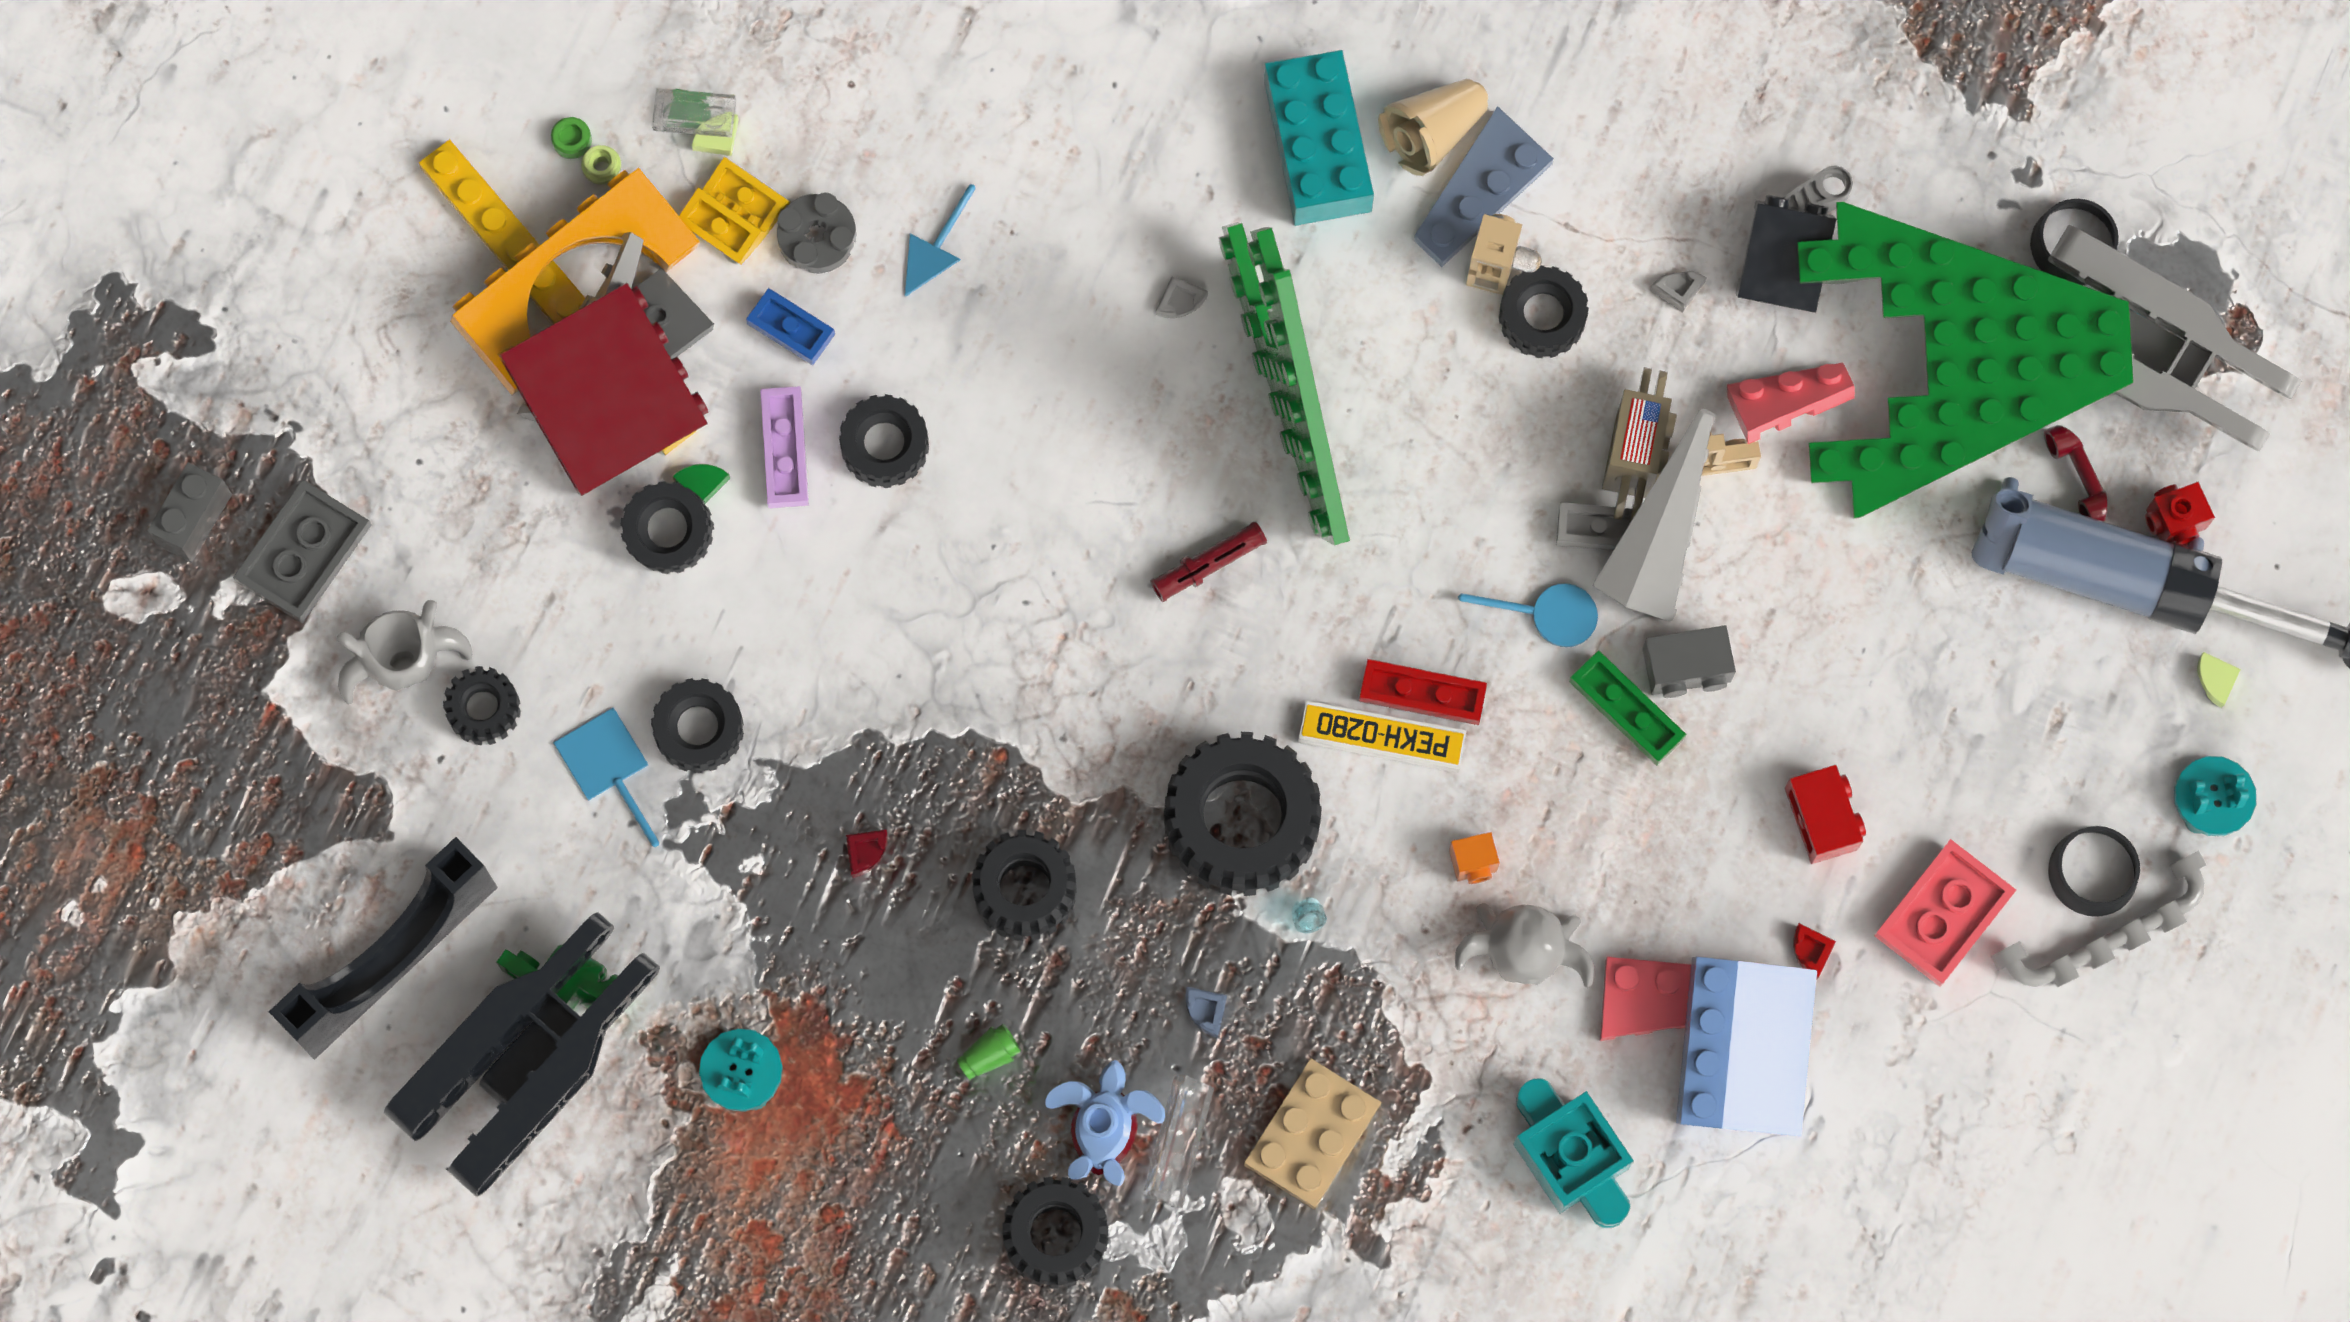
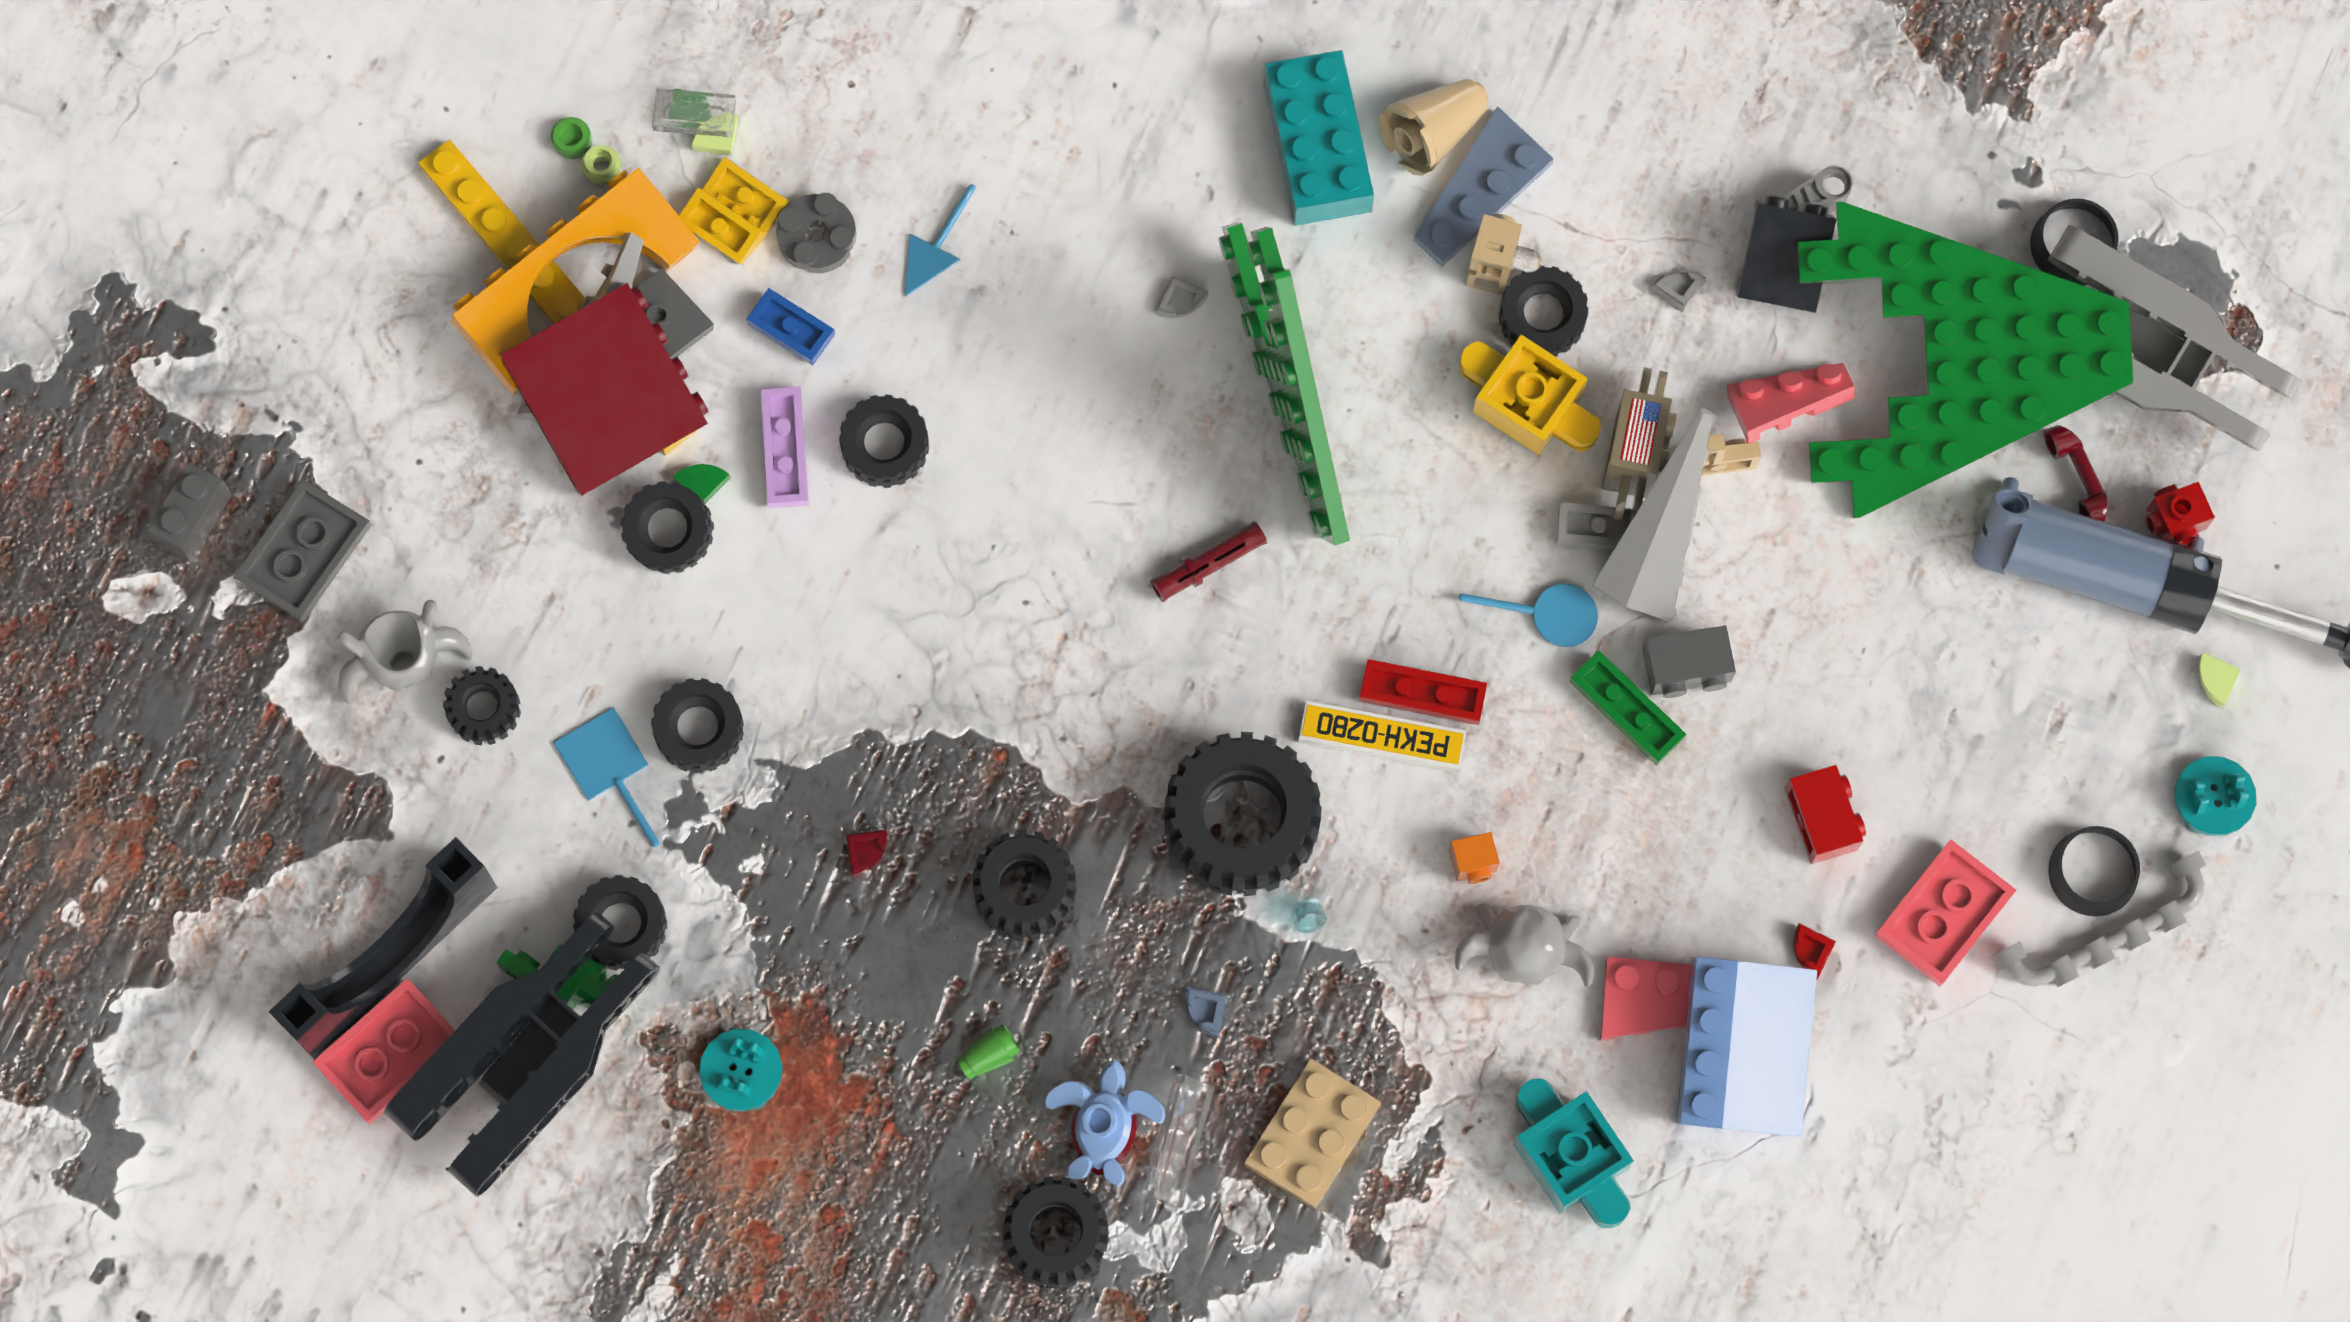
(384, 1050): none -> coral plate
(643, 899): none -> black tyre
(1531, 380): none -> yellow brick

